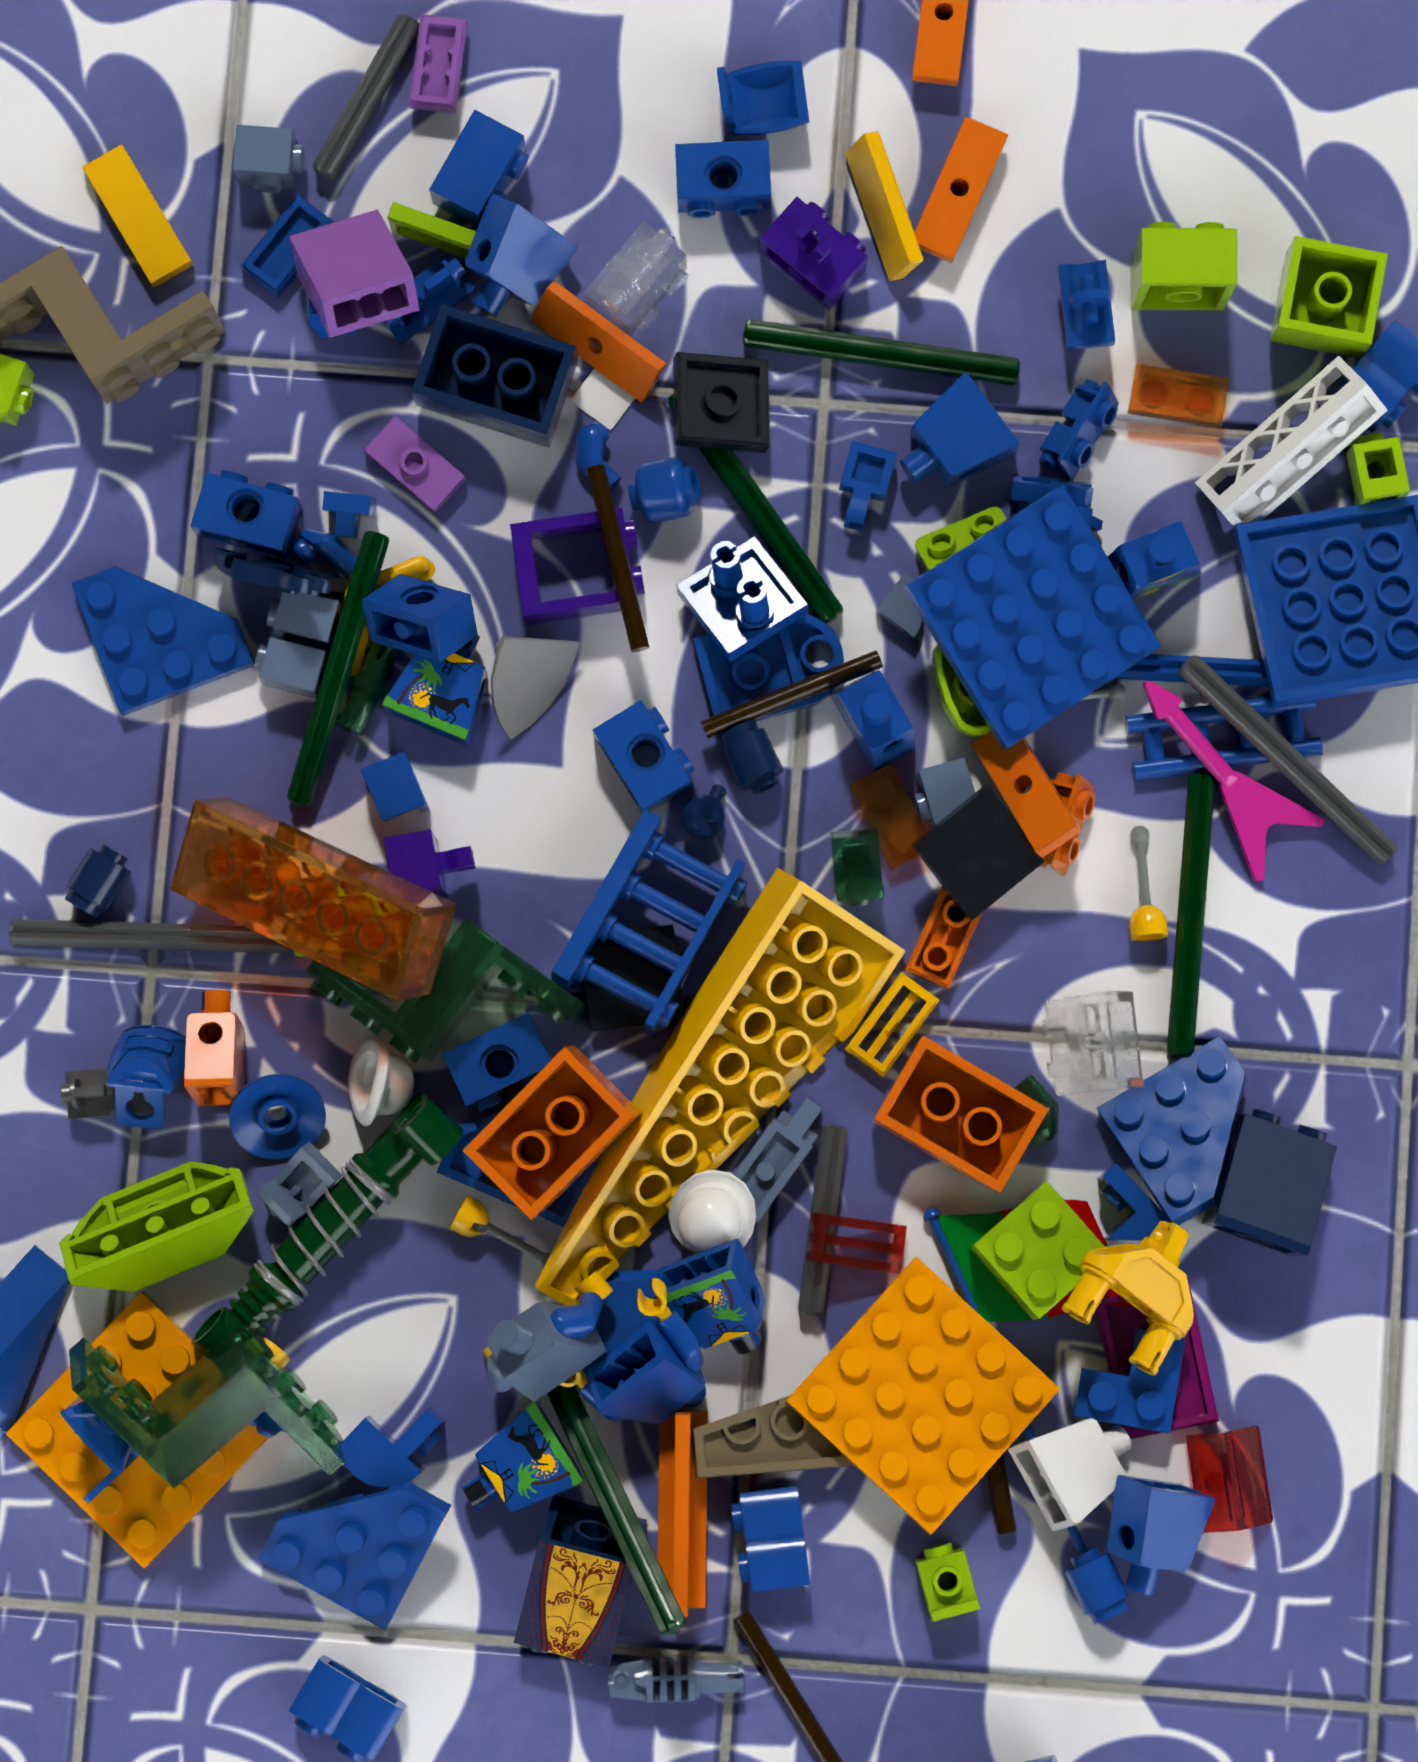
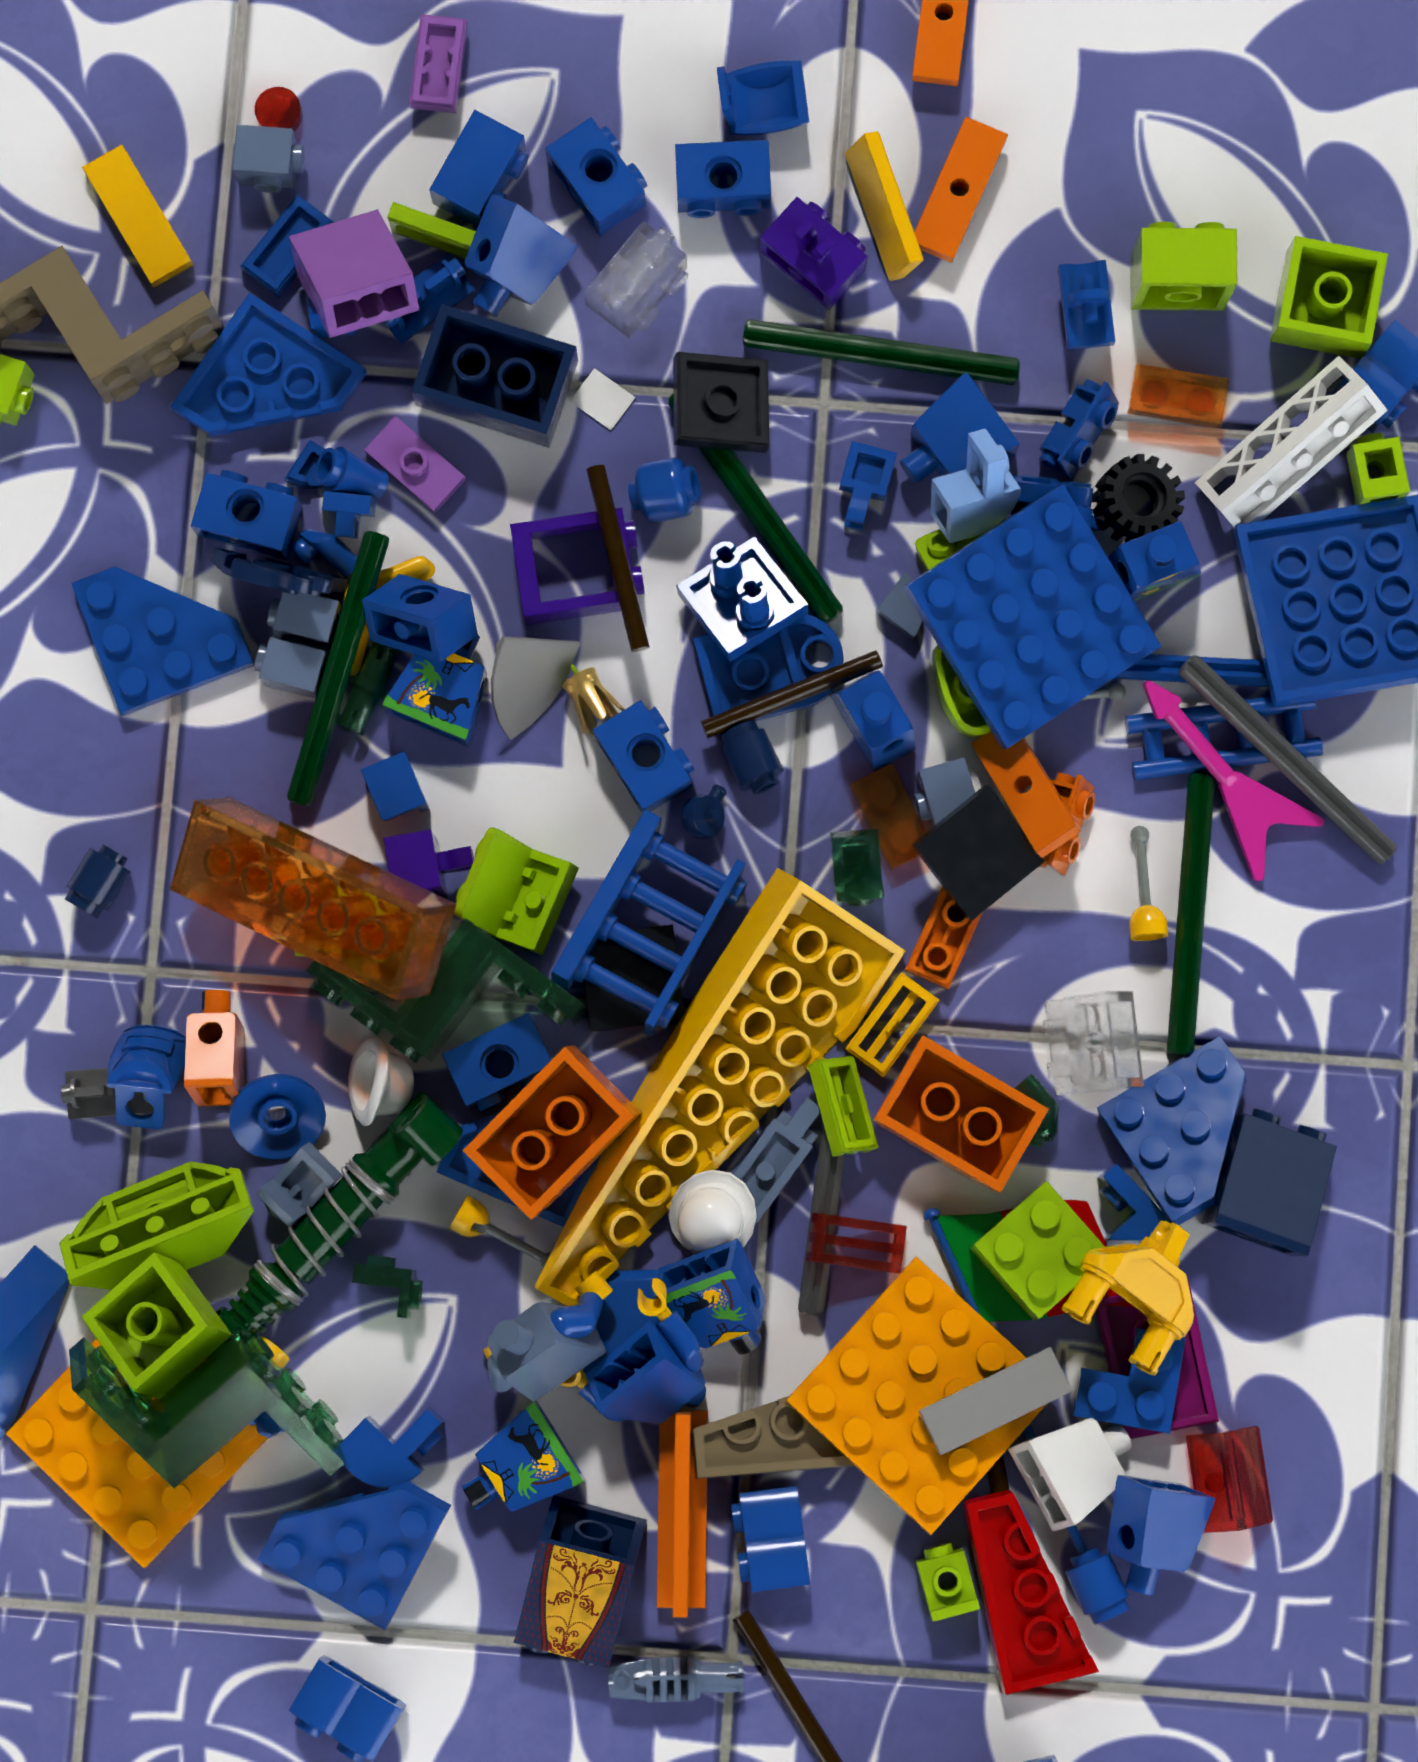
(101, 1440): blue piece -> none
(141, 936): dark grey axle -> none
(156, 1326): none -> lime brick
(265, 374): none -> blue plate
(278, 108): none -> clear red tile
(303, 470): none -> blue tile
(347, 473): none -> blue cone
(366, 97): dark grey axle -> none
(382, 1272): none -> clear green bracket
(514, 891): none -> lime bracket
(590, 449): blue arm -> none
(590, 698): none -> pearl gold piece
(598, 341): orange tile -> none
(601, 202): none -> blue brick
(617, 1510): dark green axle -> none
(837, 1106): none -> lime tile
(978, 496): none -> light blue brick
(995, 1401): none -> light grey tile
(1025, 1613): none -> red wing
(1154, 481): none -> black tyre

